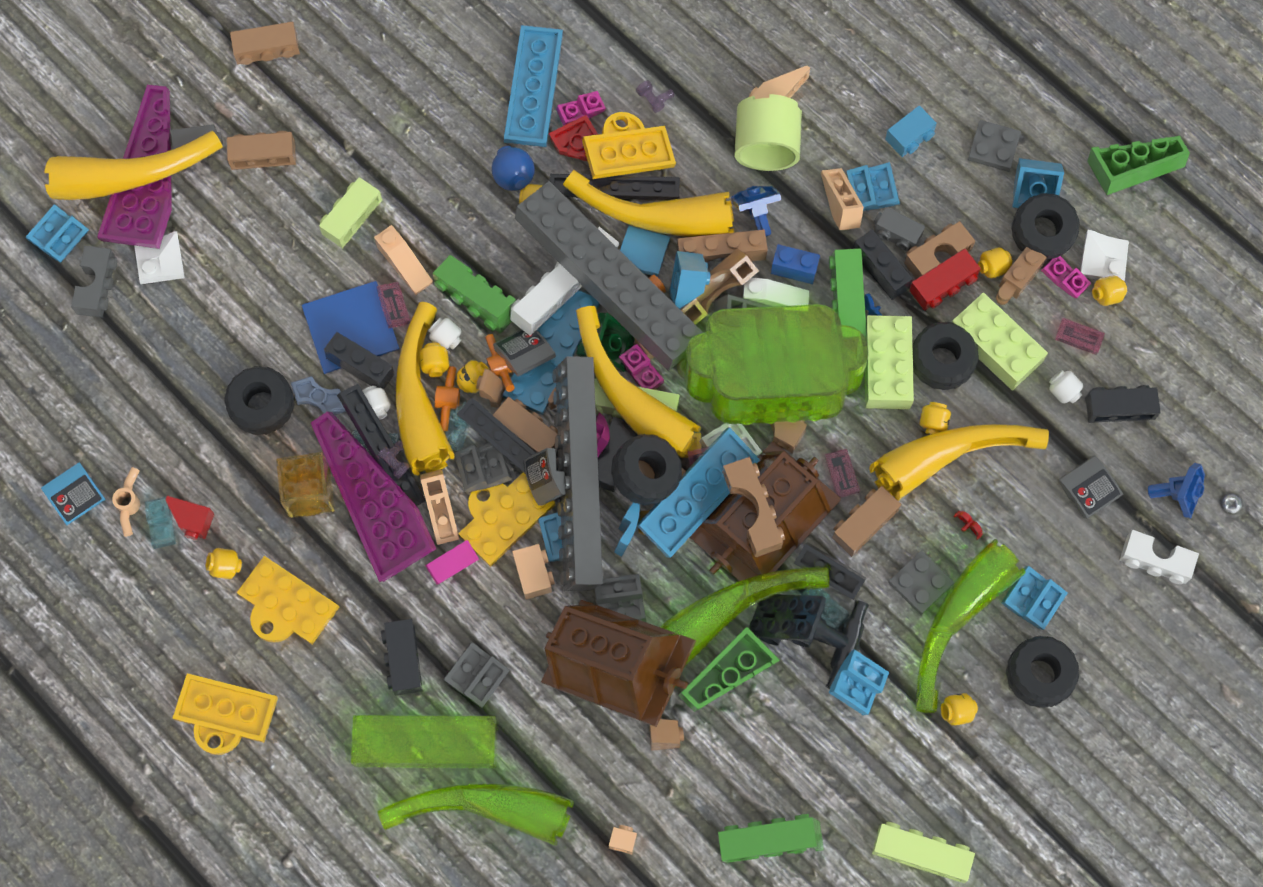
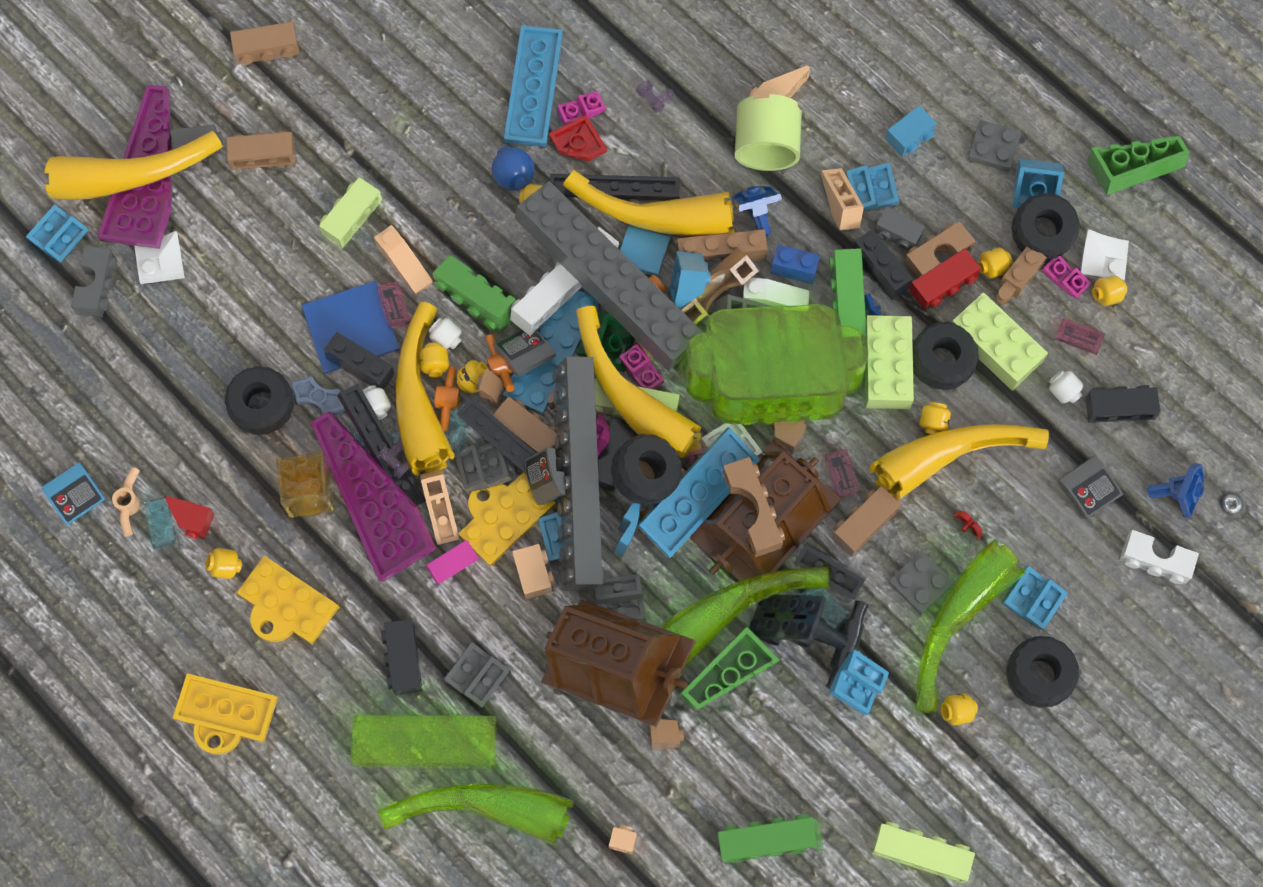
(627, 148): yellow plate -> none

